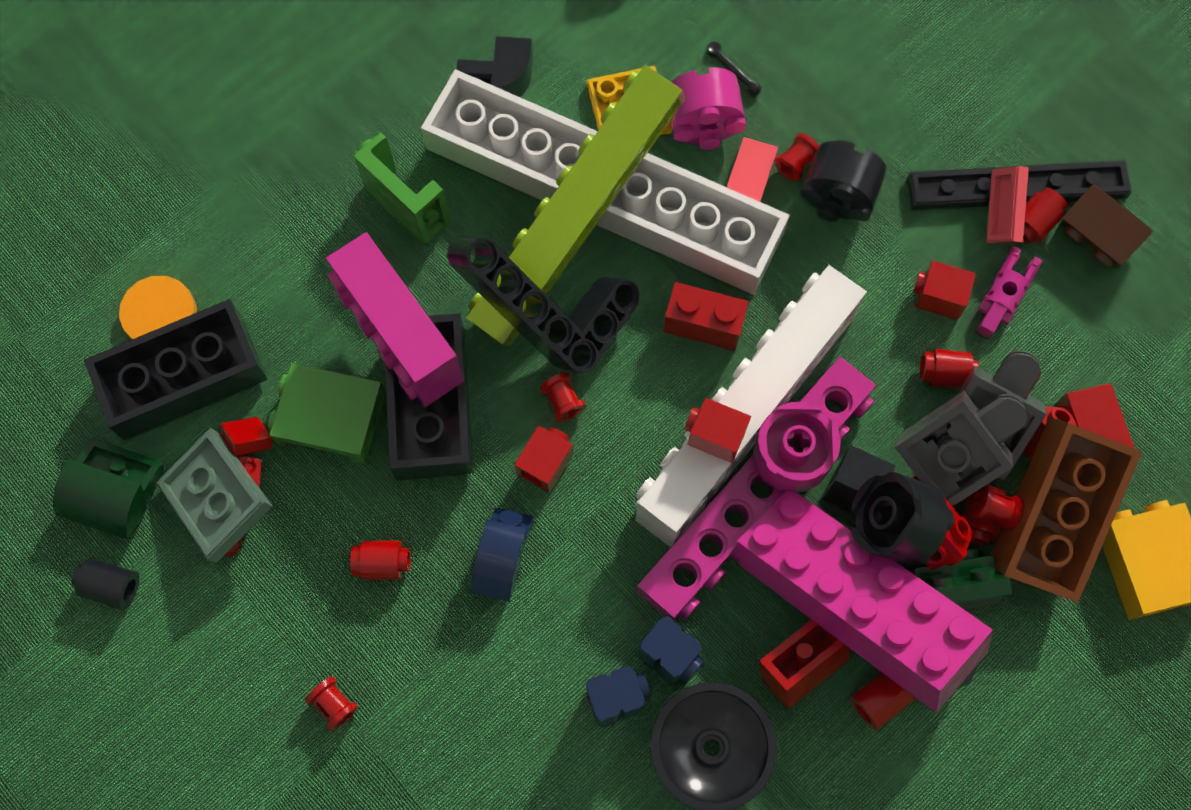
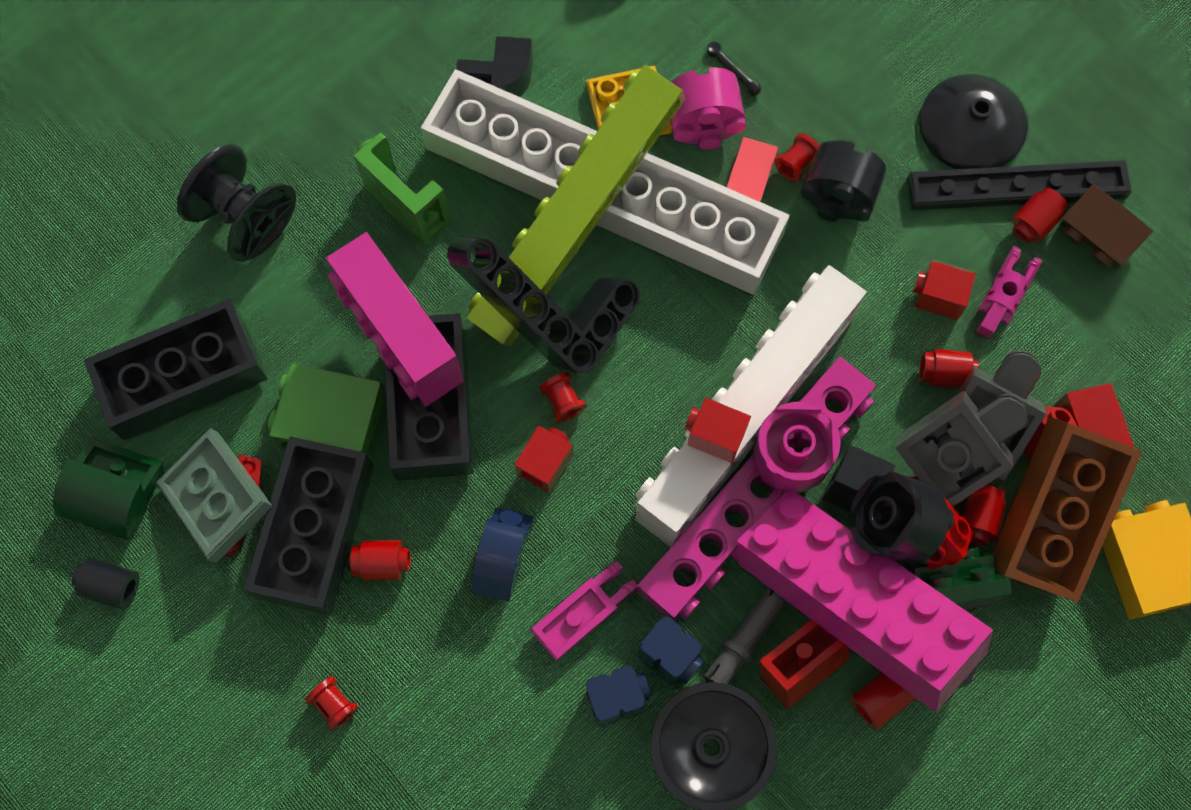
(154, 304): light orange tile -> none
(217, 187): none -> black piece
(246, 436): red tile -> none
(309, 526): none -> black brick
(581, 613): none -> dark pink hinge
(705, 316): red brick -> none
(740, 646): none -> dark grey pin
(969, 138): none -> black dish
(996, 507): red bush -> none
(1007, 205): coral tile -> none

